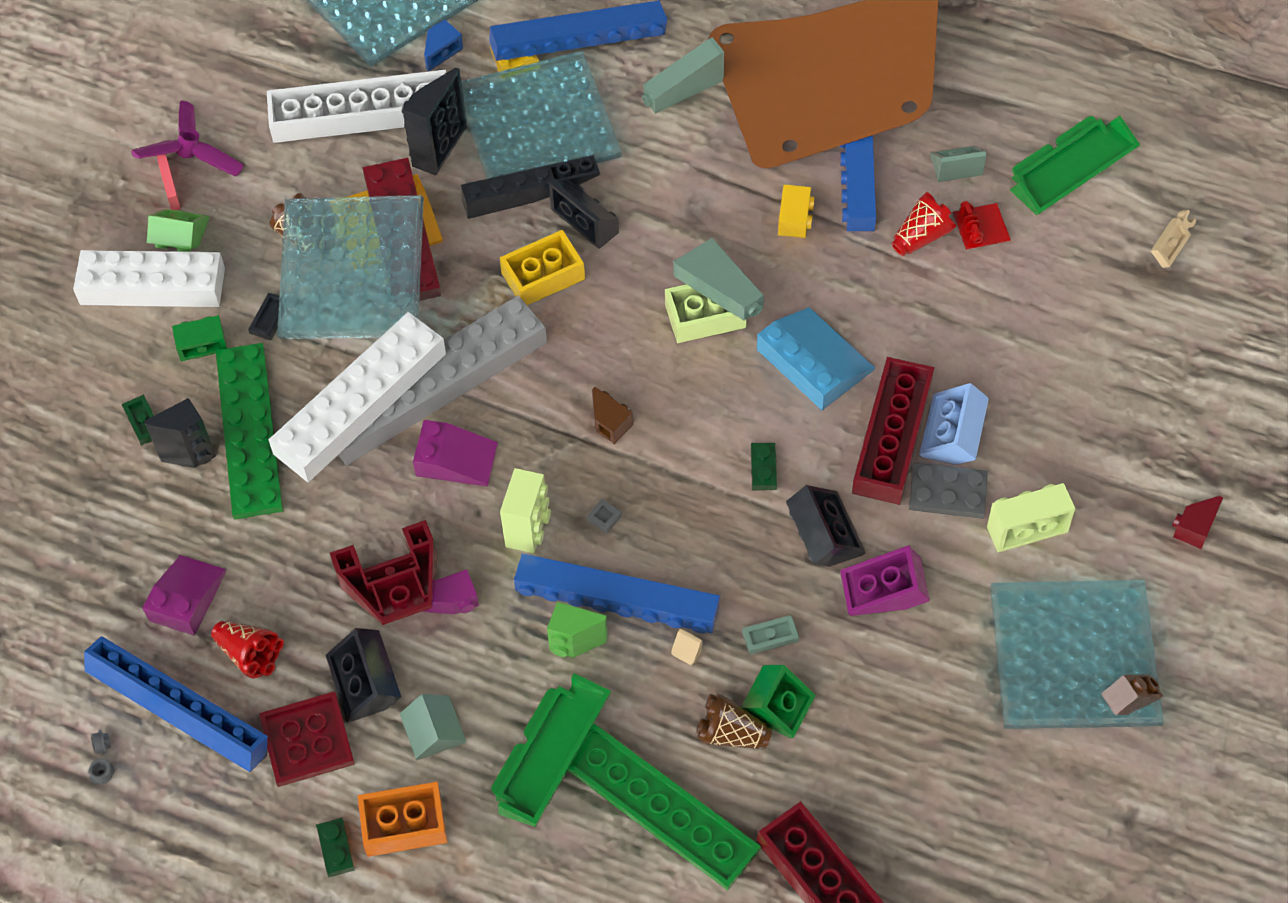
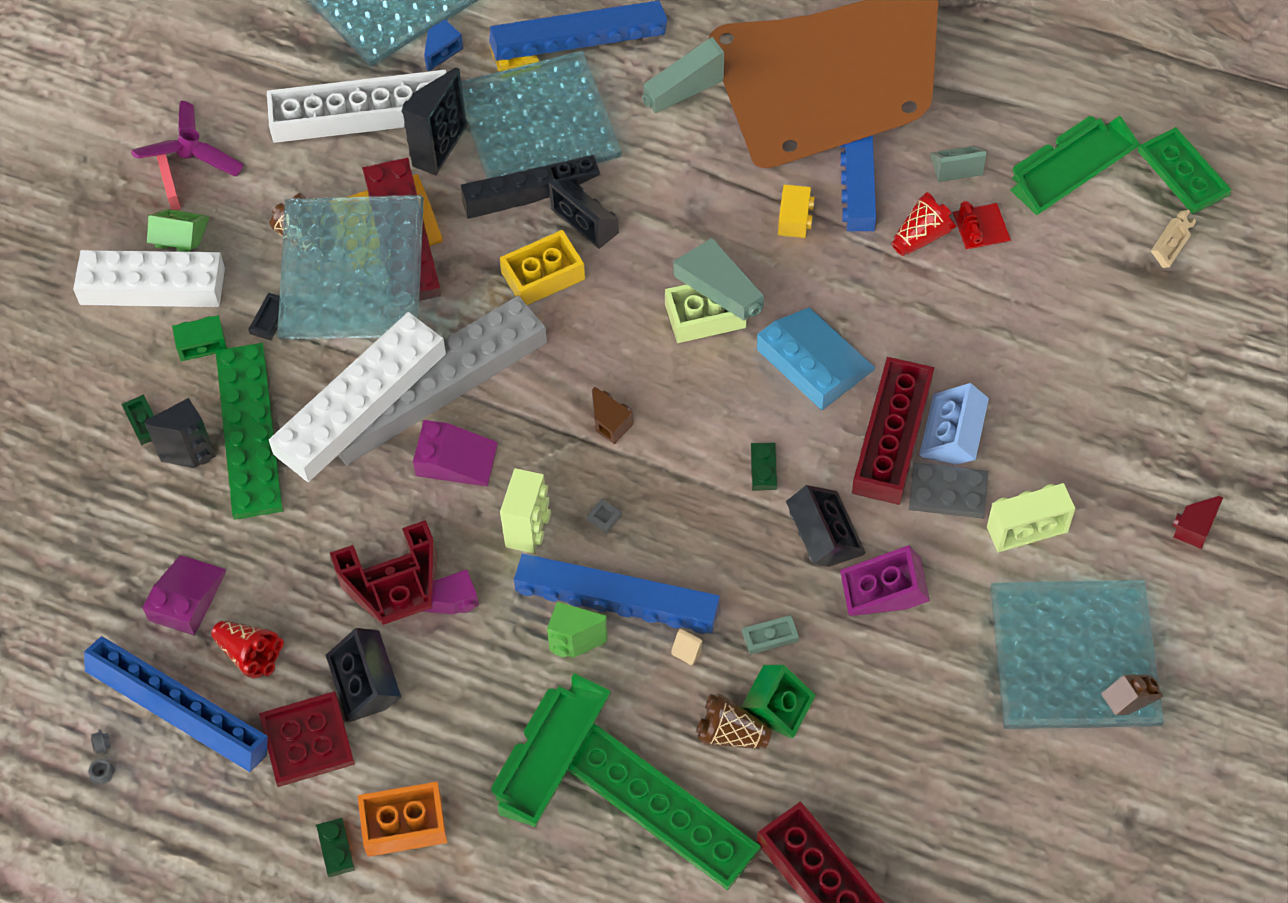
(432, 725): sand green slope -> none
(1184, 170): none -> green plate

